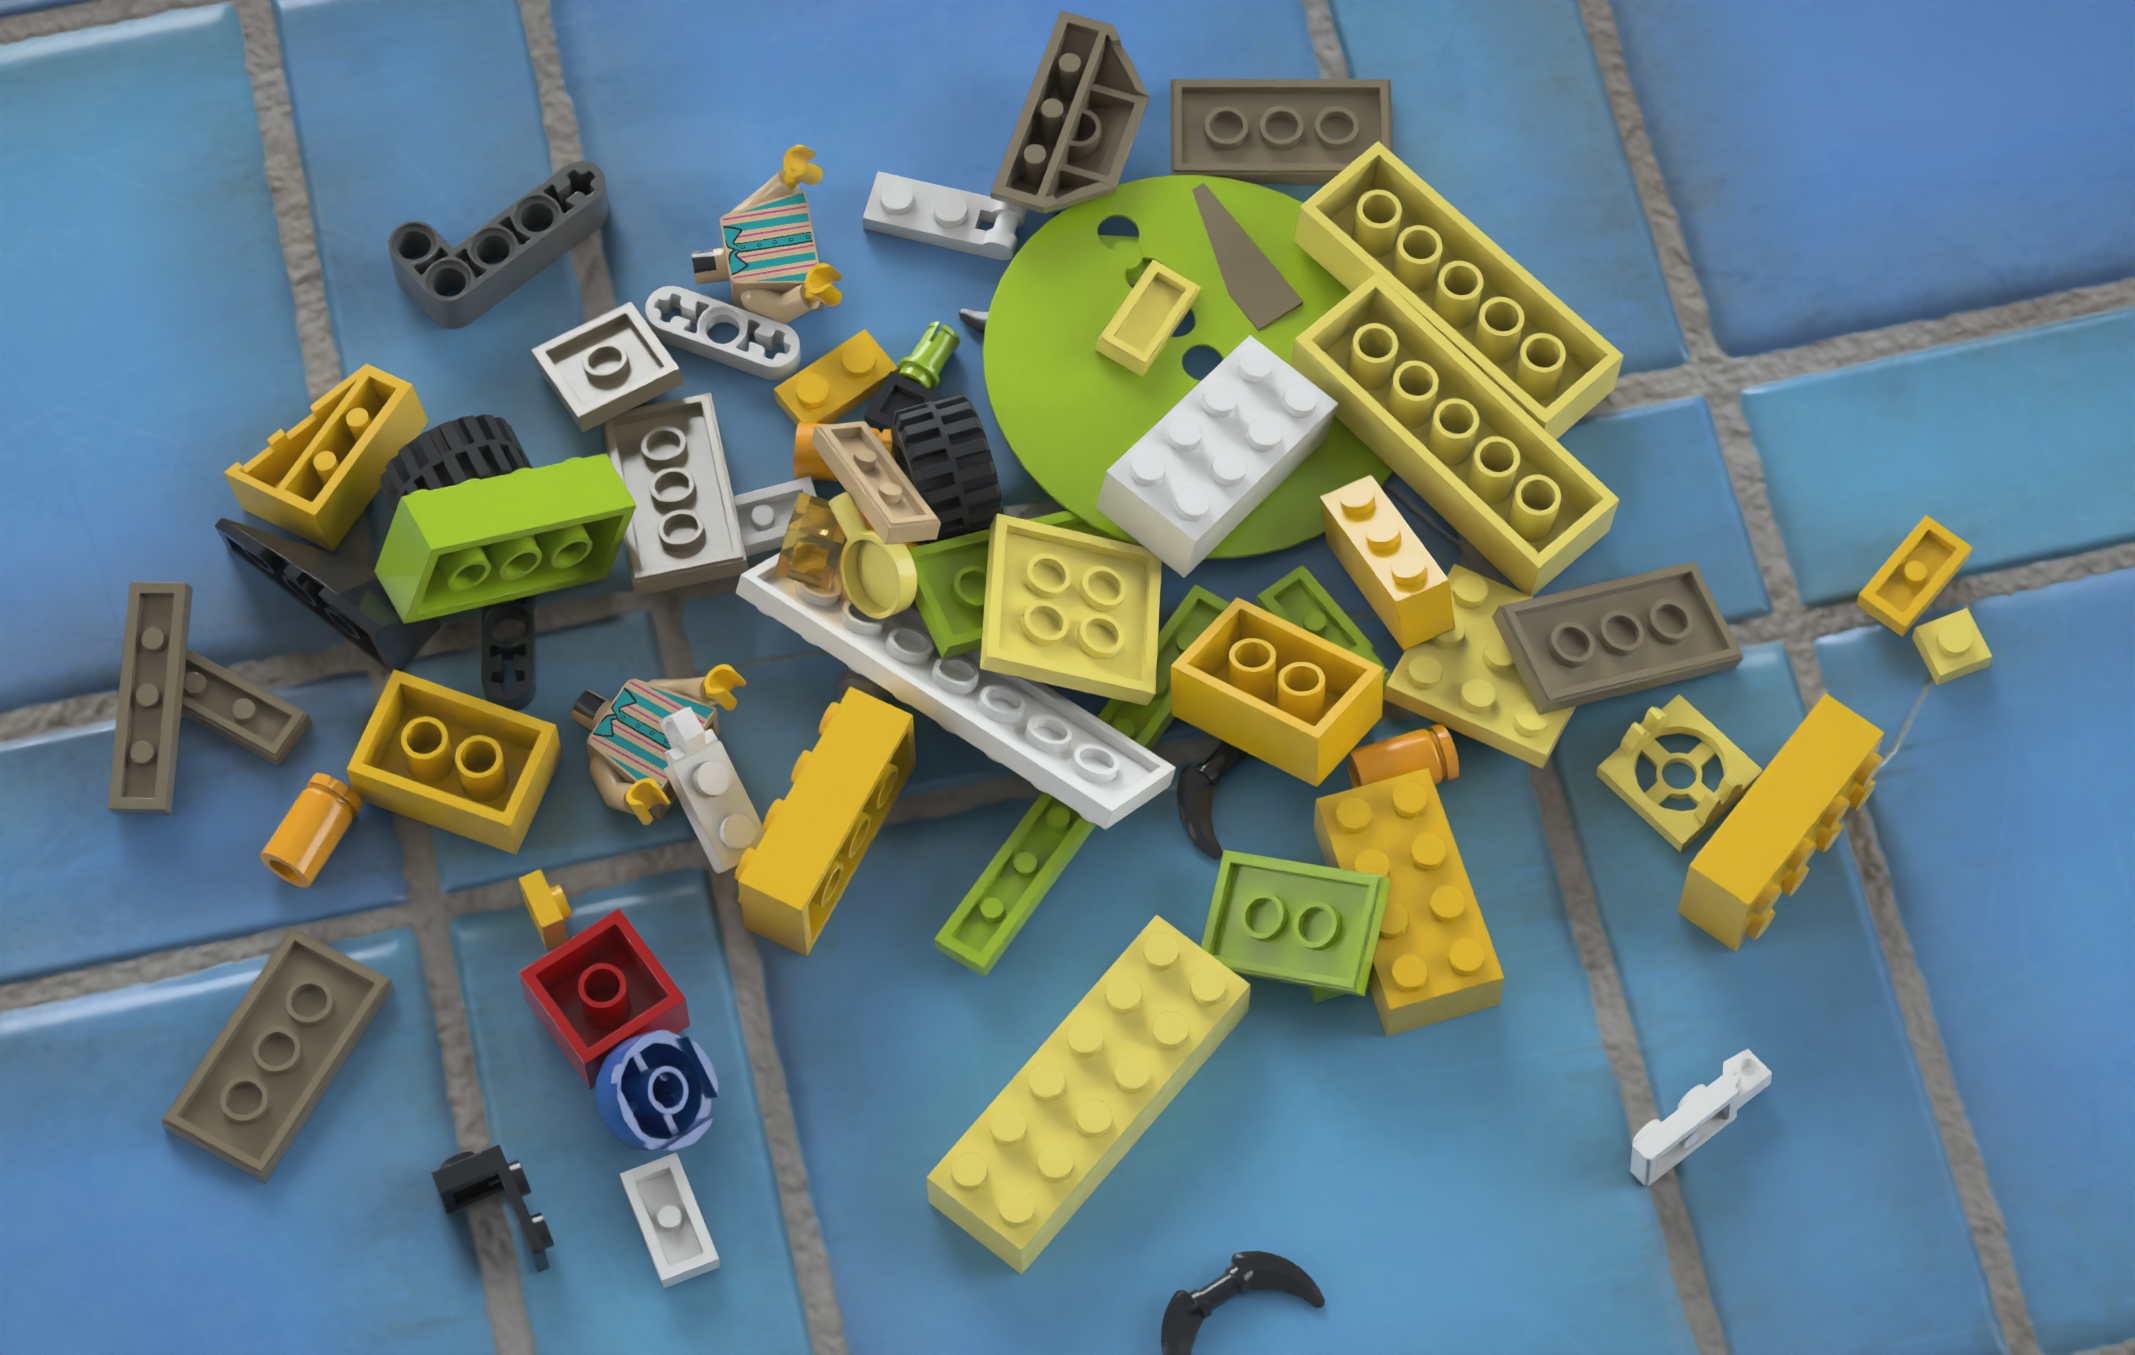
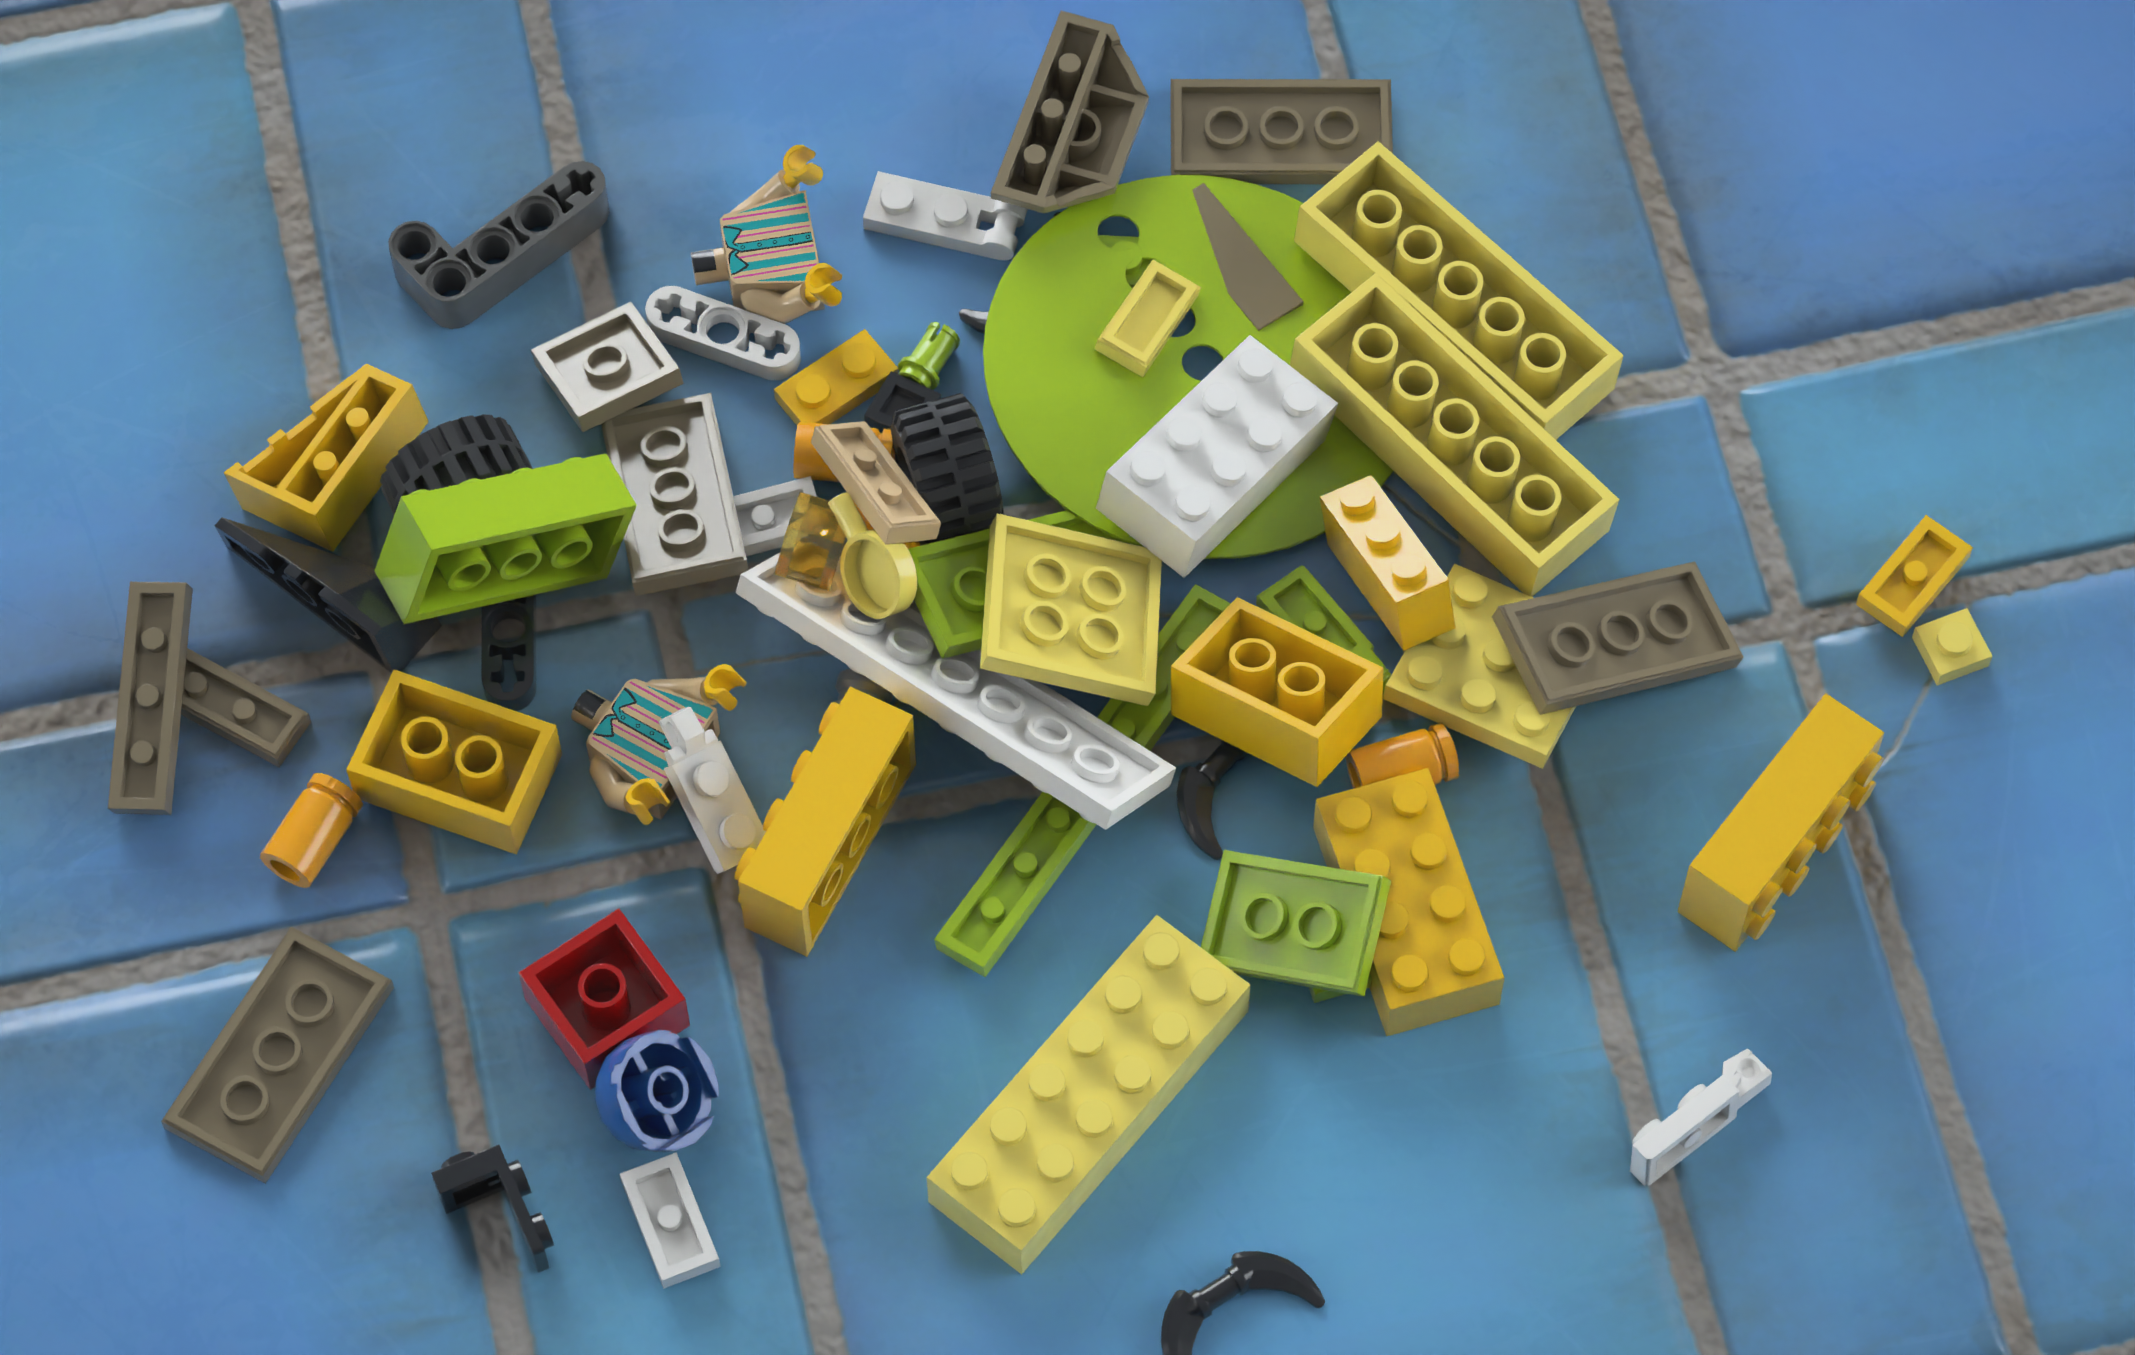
(546, 907): yellow plate -> none
(1678, 827): light yellow piece -> none

